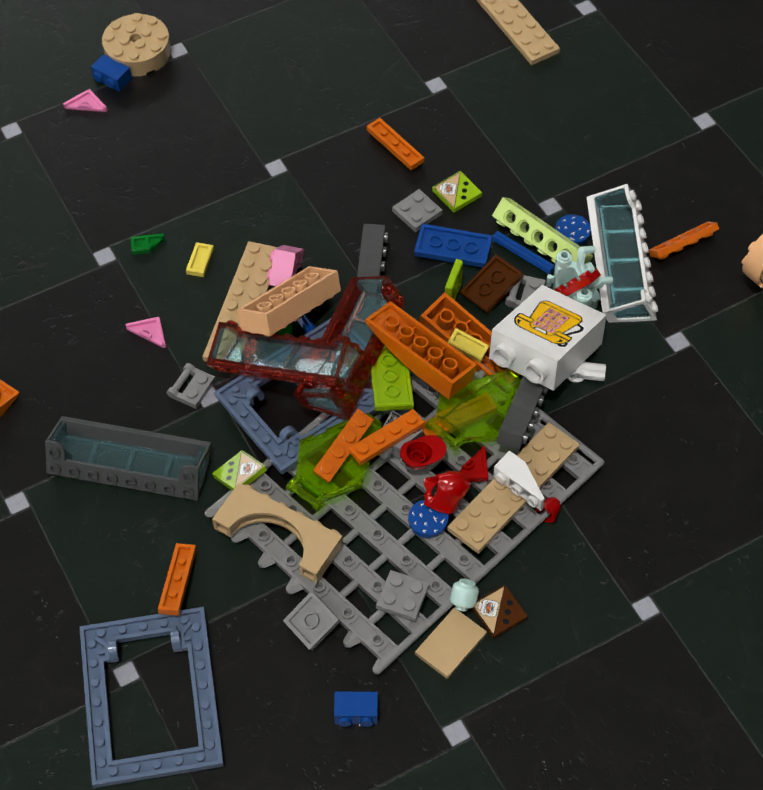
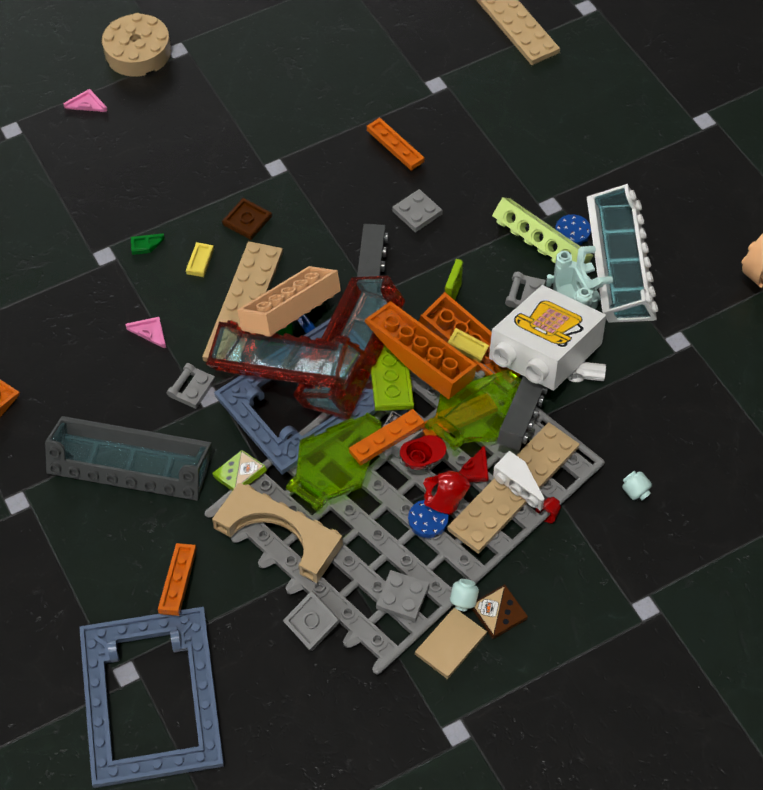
(111, 73): blue brick -> none
(247, 218): none -> reddish brown tile
(284, 263): bright pink brick -> none
(339, 449): orange plate -> none
(356, 708): blue brick -> none
(453, 244): blue plate -> none
(457, 191): tile -> none
(491, 284): reddish brown tile -> none
(523, 252): blue axle -> none
(576, 284): red plate -> none
(637, 485): none -> light aqua head
(688, 238): orange plate -> none

